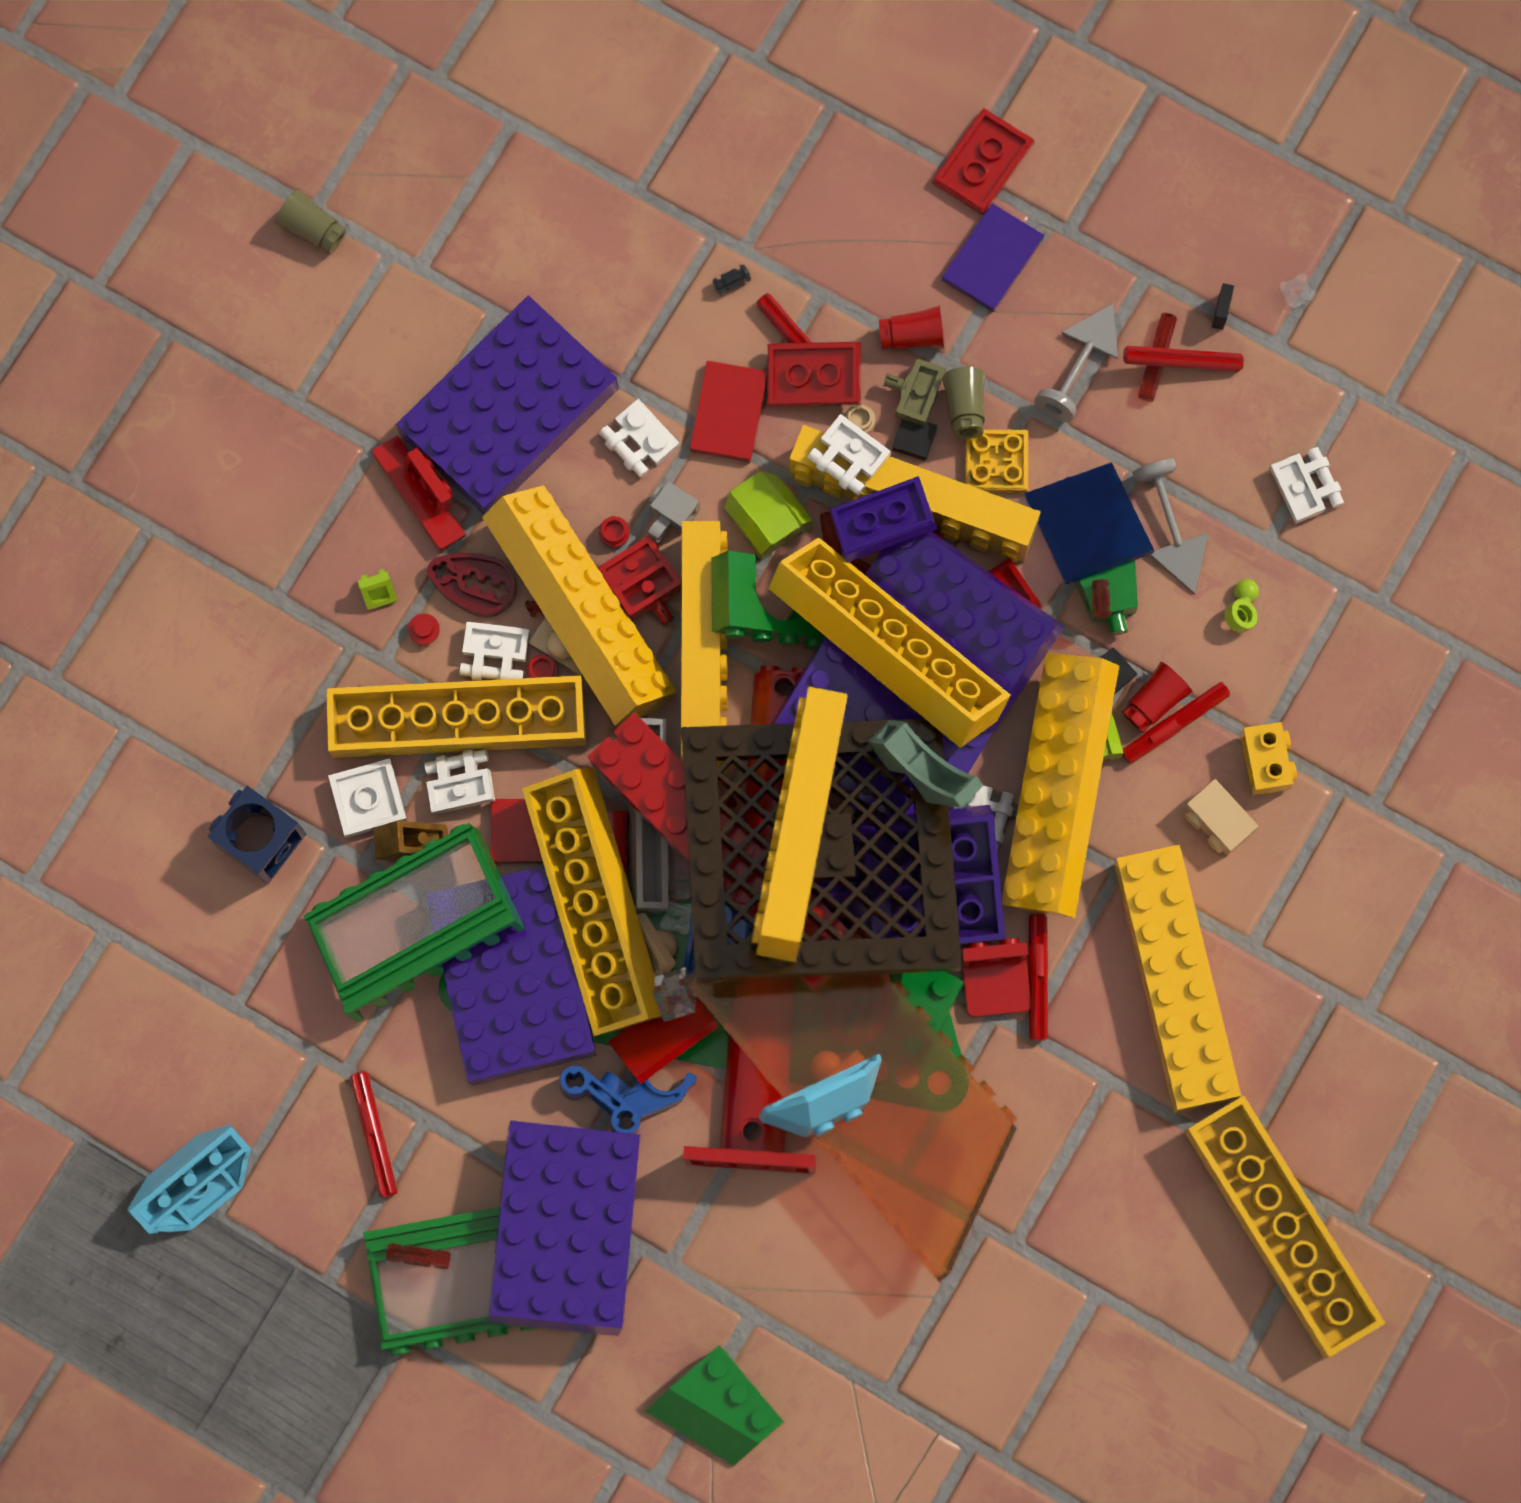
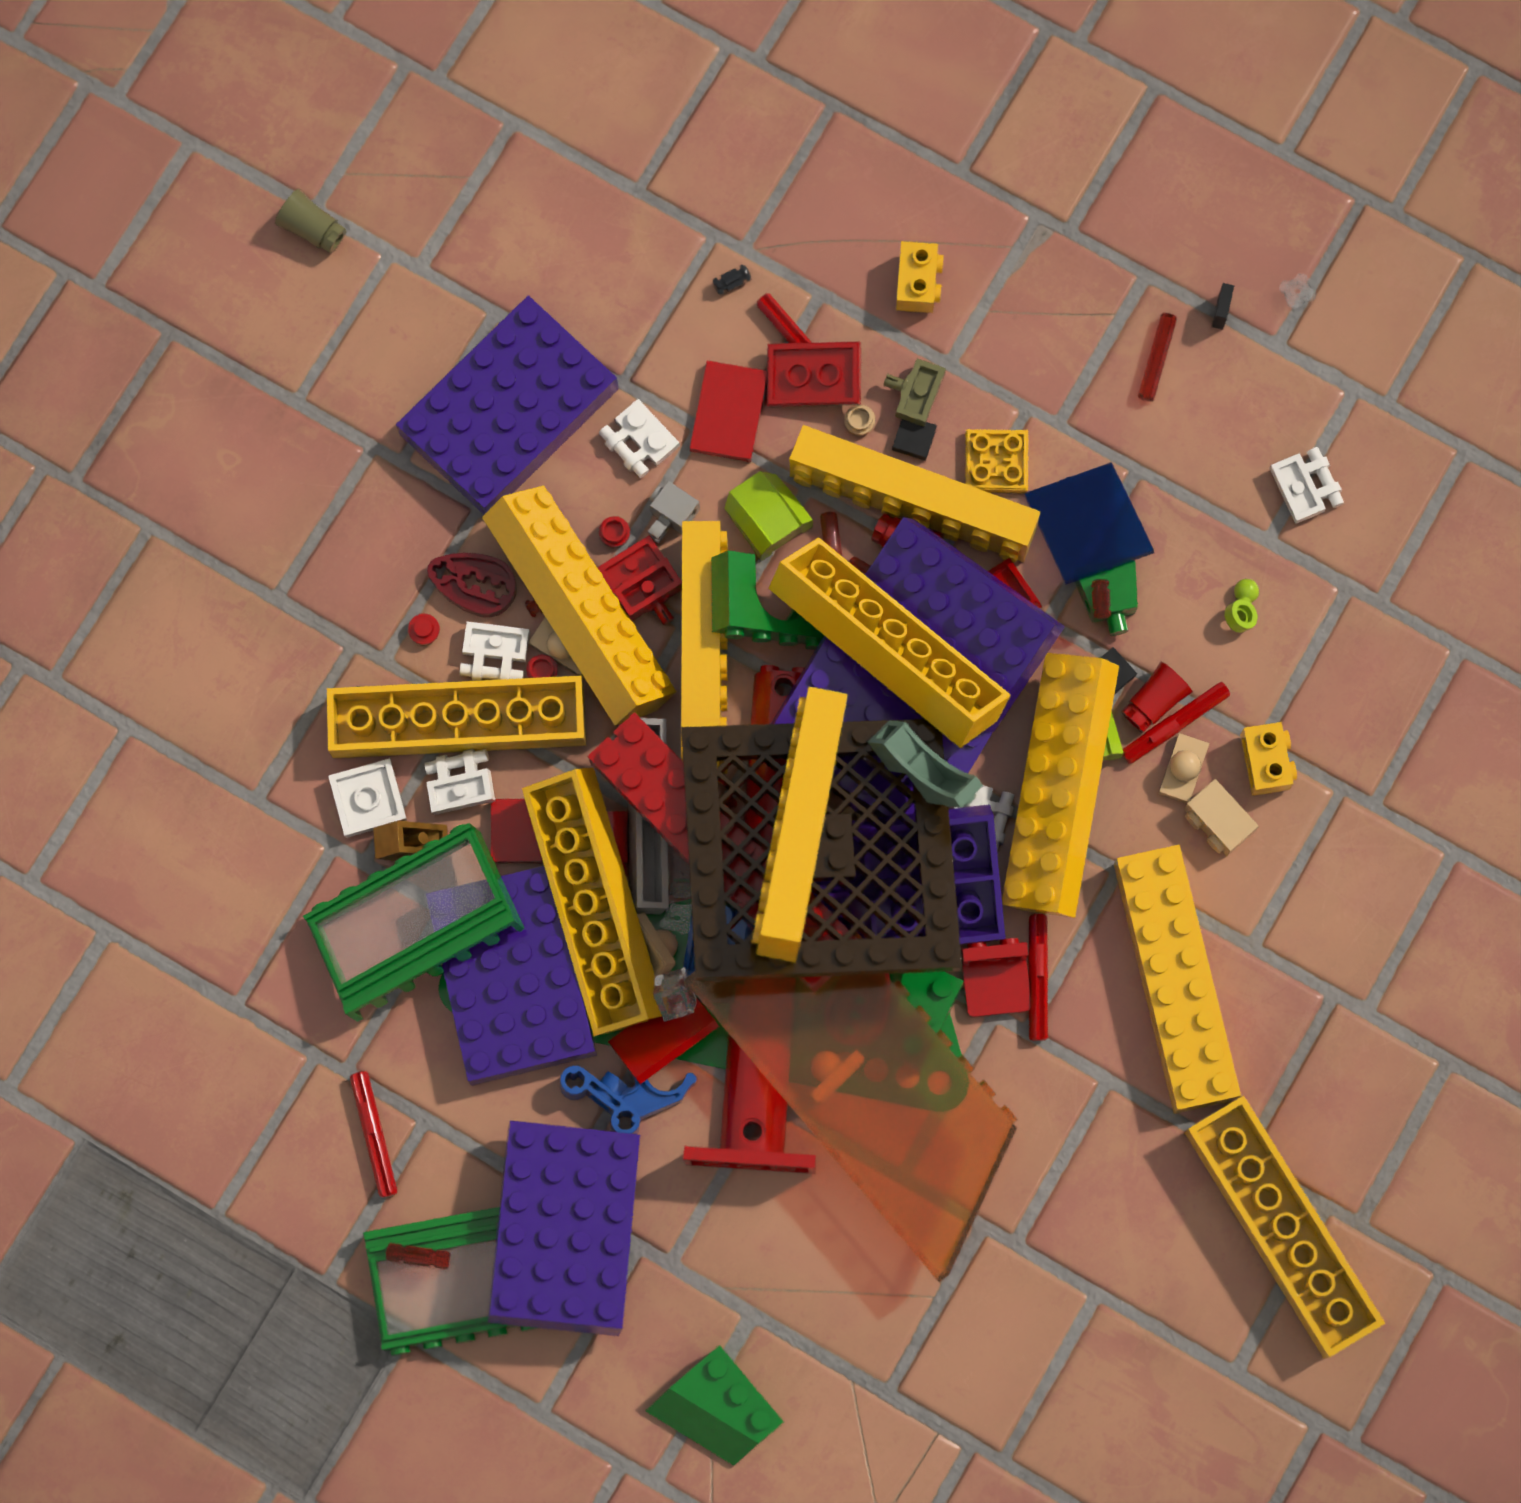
(192, 1182): medium azure wedge -> none
(268, 860): dark blue brick -> none
(377, 589): lime tile -> none
(421, 490): red bracket -> none
(825, 1102): medium azure wedge -> none
(853, 446): white plate -> none
(883, 519): dark purple tile -> none
(913, 330): red plant -> none
(918, 277): none -> yellow brick
(965, 400): olive plant -> none
(983, 161): red tile -> none
(992, 257): dark purple tile -> none
(1095, 332): light grey piece -> none
(1183, 358): red axle -> none
(1183, 557): light grey piece -> none
(1183, 768): none -> tan tile

